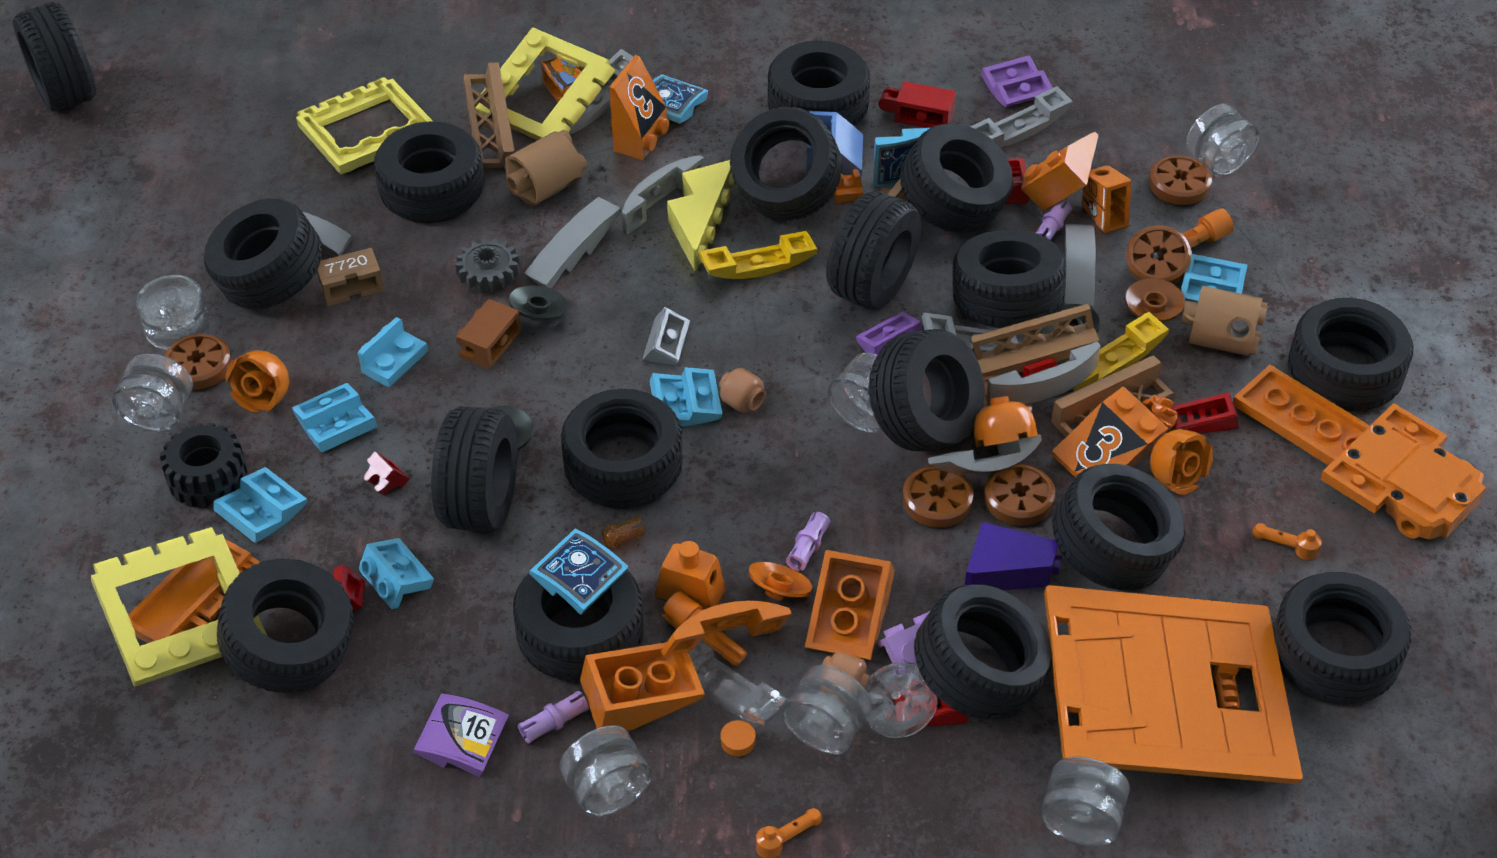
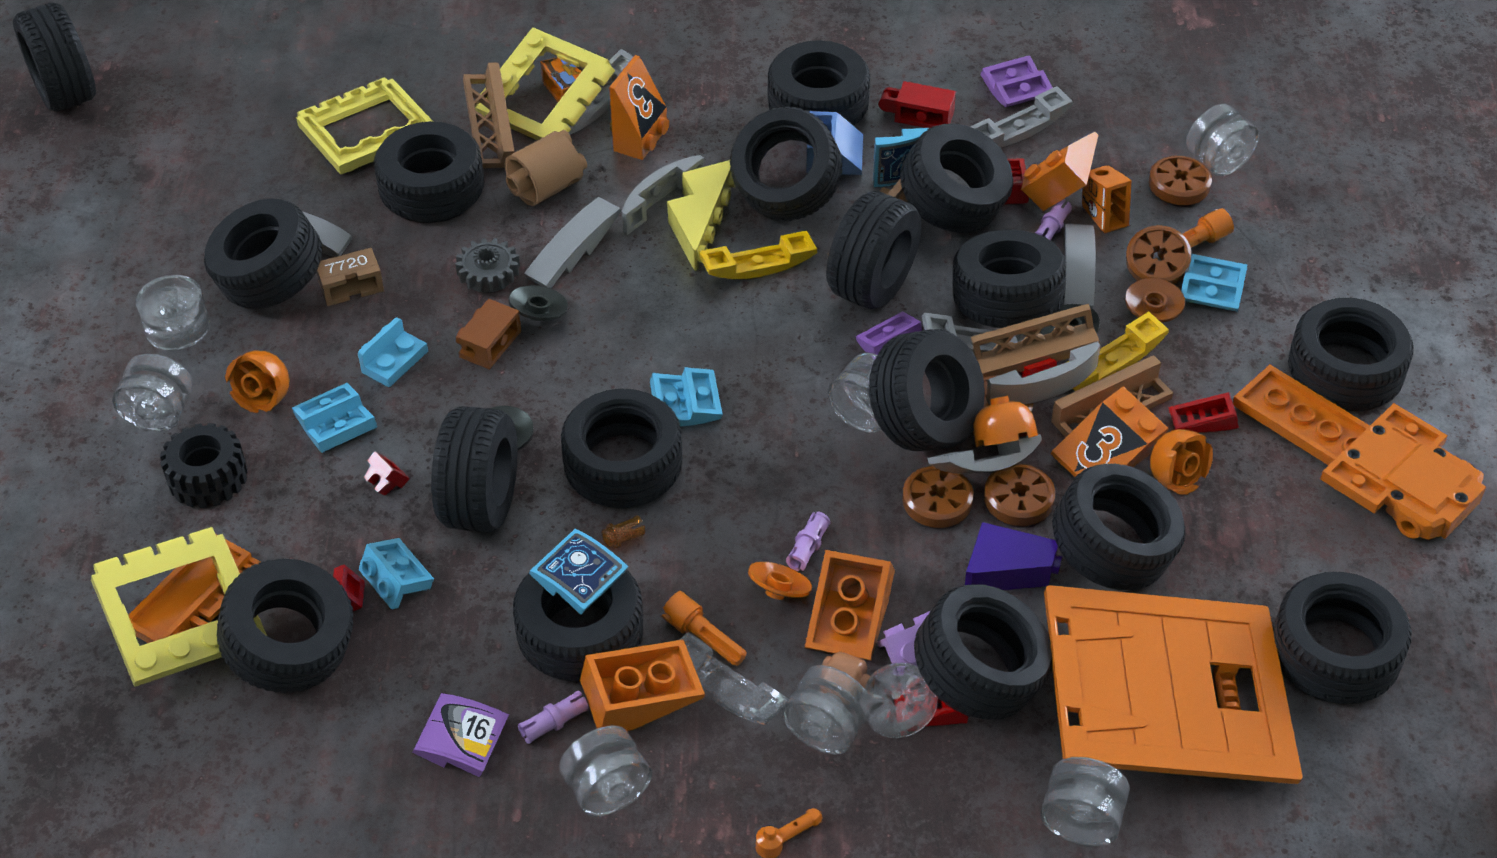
(211, 352): dark orange wheel -> none
(260, 504): medium azure slope -> none
(666, 338): light grey slope -> none
(679, 97): slope -> none
(693, 573): orange torso -> none
(738, 738): orange tile -> none
(742, 390): nougat head -> none
(755, 615): orange slope -> none
(849, 188): orange tile -> none
(1162, 409): orange gear -> none
(1214, 319): medium nougat cylinder -> none
(1306, 544): orange piece -> none

